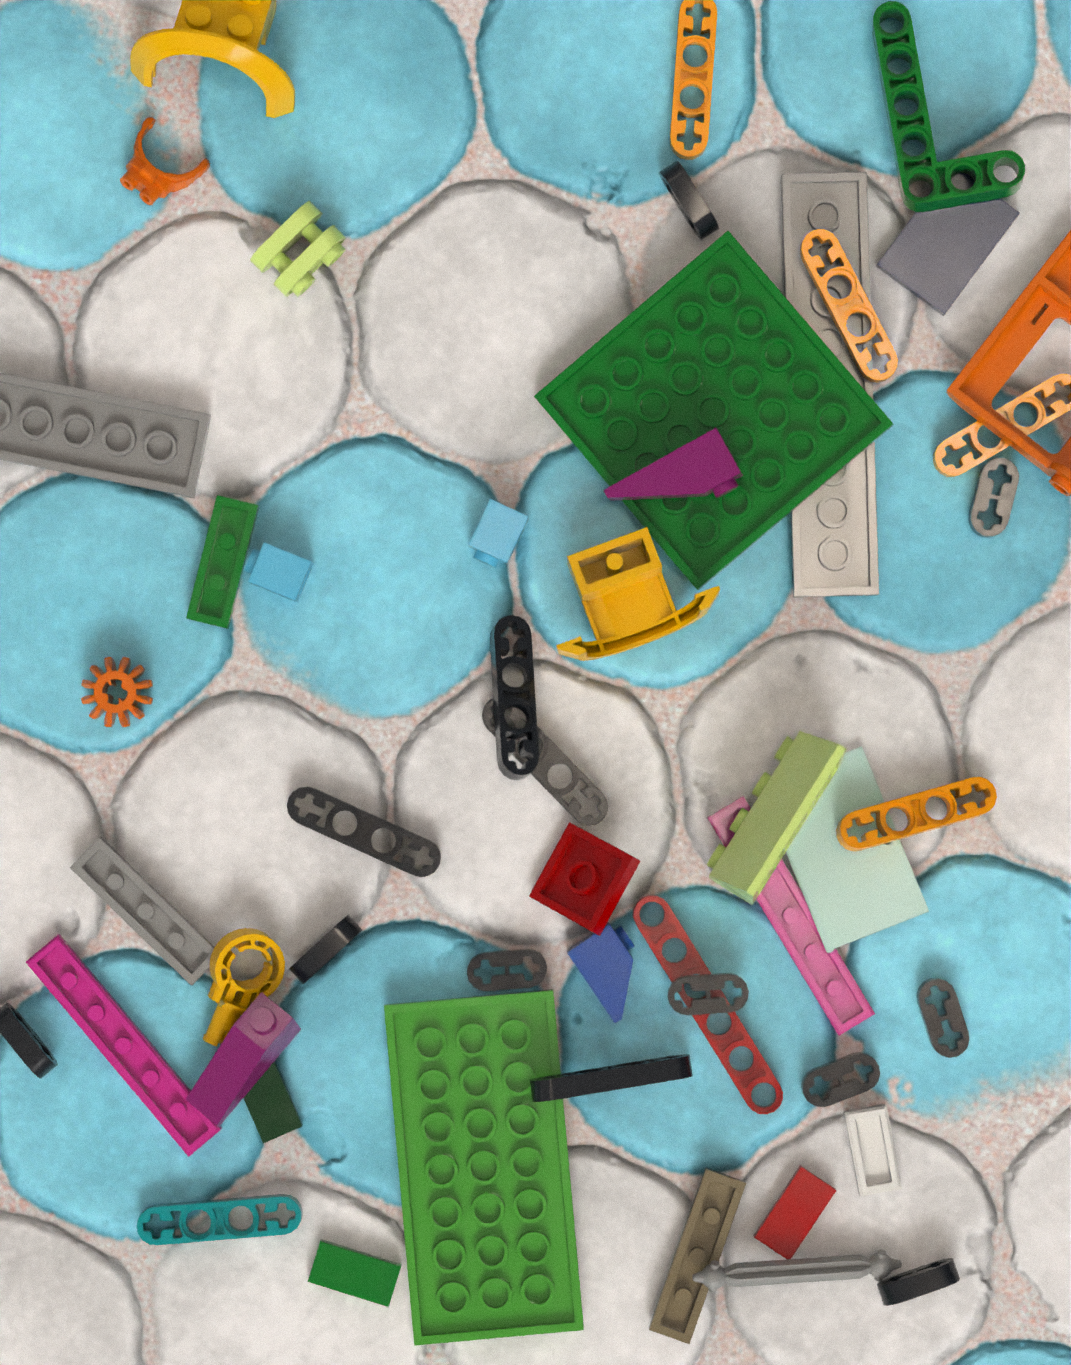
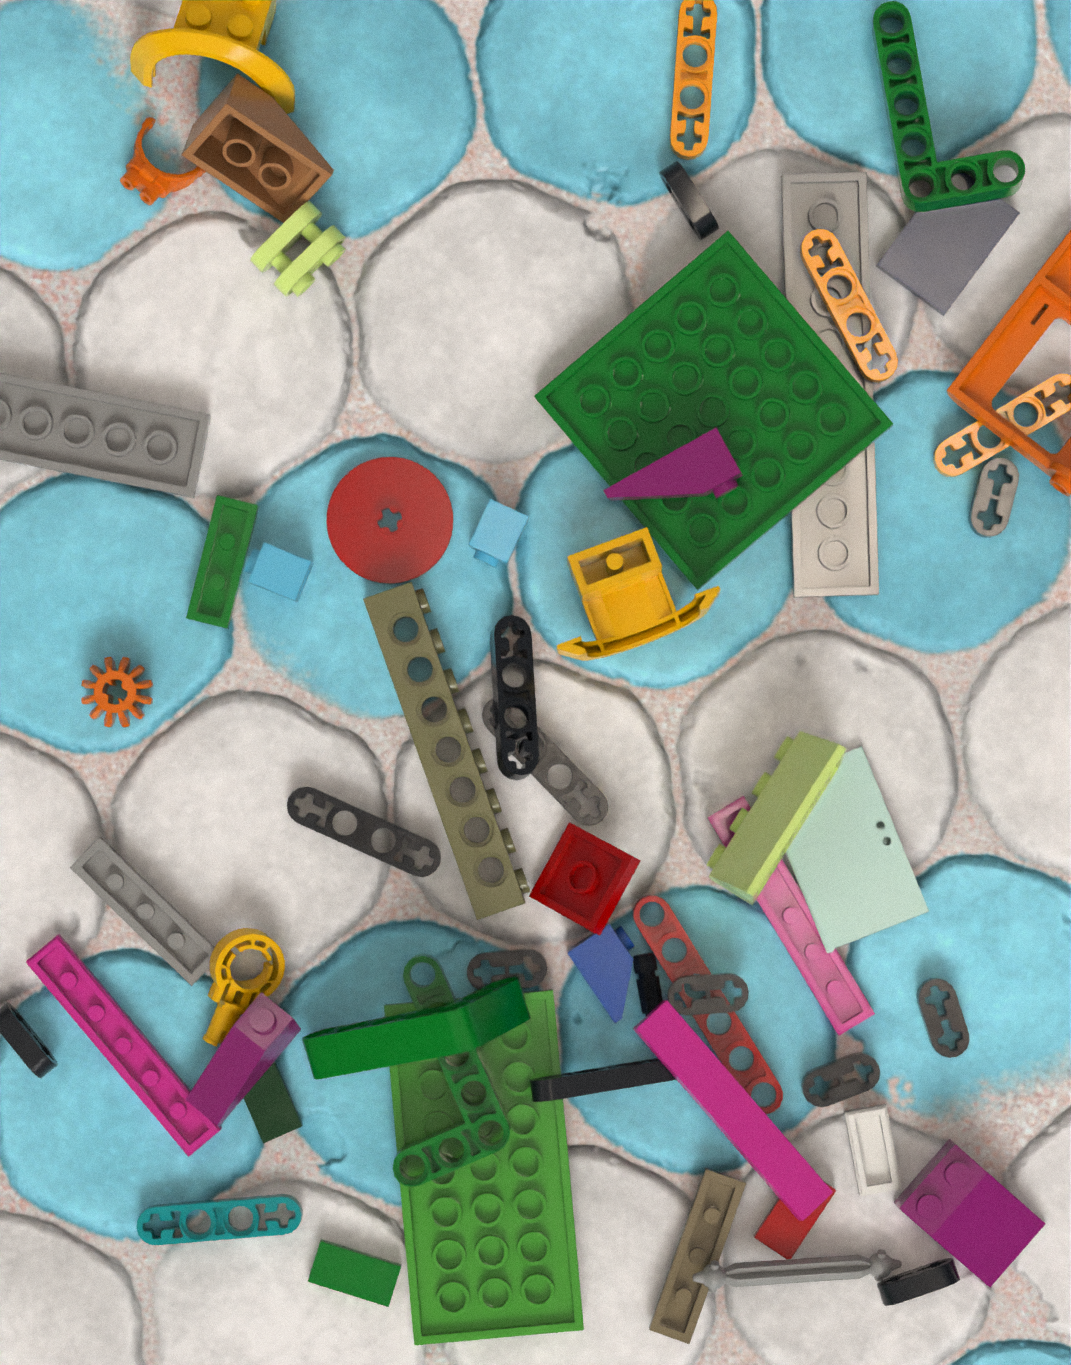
(257, 150): none -> medium nougat slope
(325, 949): black beam -> none
(358, 507): none -> red piece
(384, 612): none -> olive brick
(418, 1033): none -> green beam
(456, 1076): none -> green beam
(648, 983): none -> black axle
(732, 1110): none -> dark pink tile
(916, 813): light orange beam -> none
(969, 1213): none -> magenta slope

